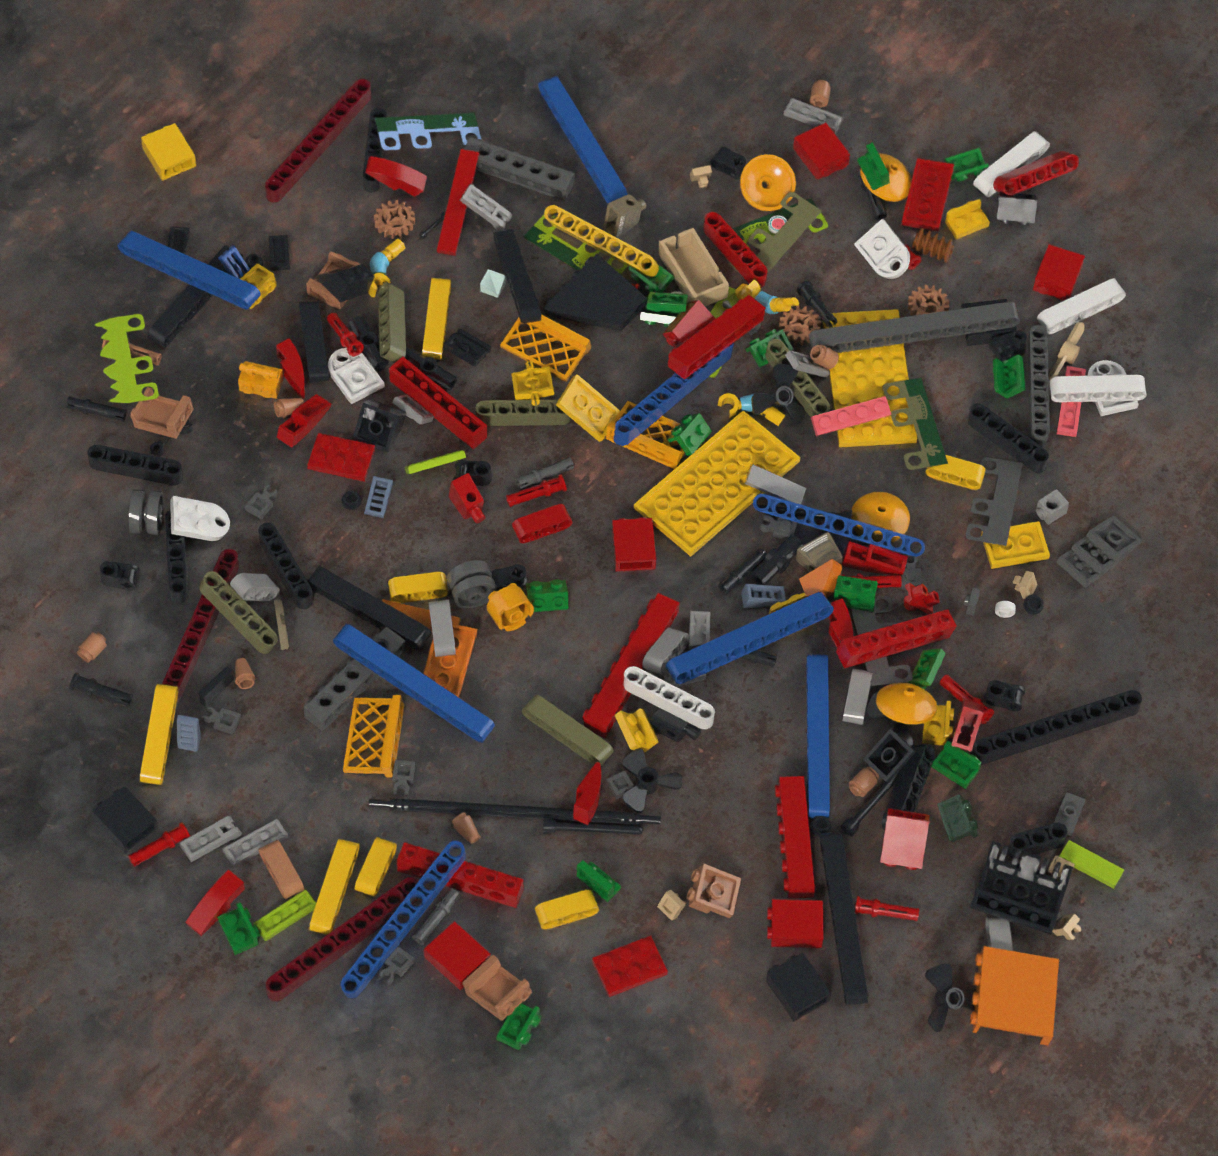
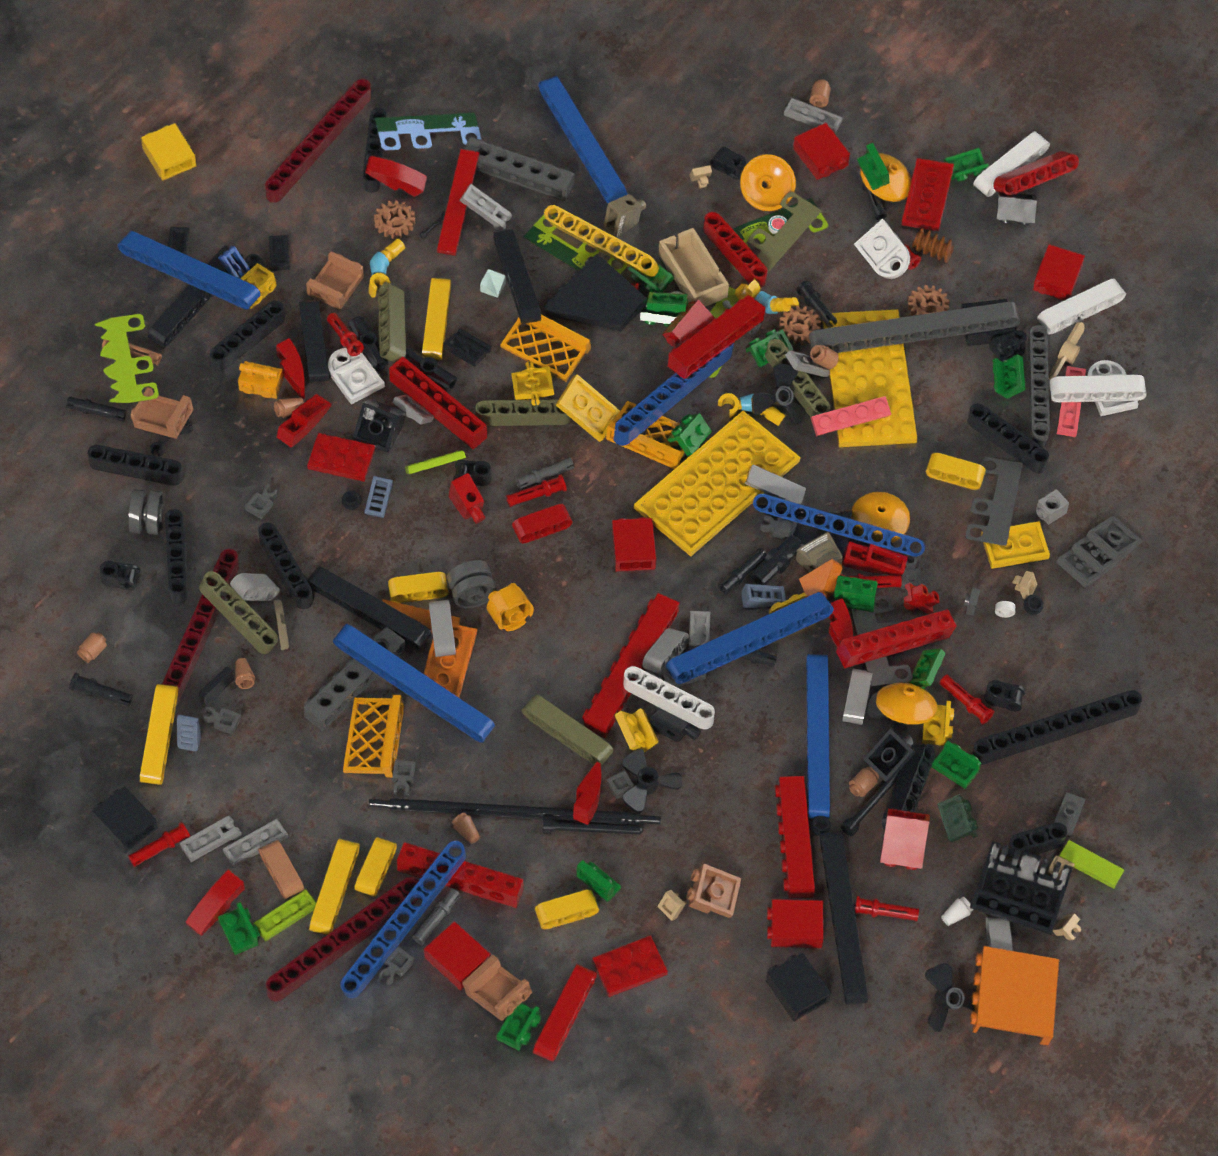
(197, 519): white plate -> none
(270, 316): none -> black beam
(347, 281): black slope -> none
(507, 575): black piece -> none
(548, 595): green bracket -> none
(565, 1013): none -> red beam
(921, 416): piece -> none
(957, 911): none -> white cone
(966, 219): yellow bracket -> none
(967, 725): red brick -> none

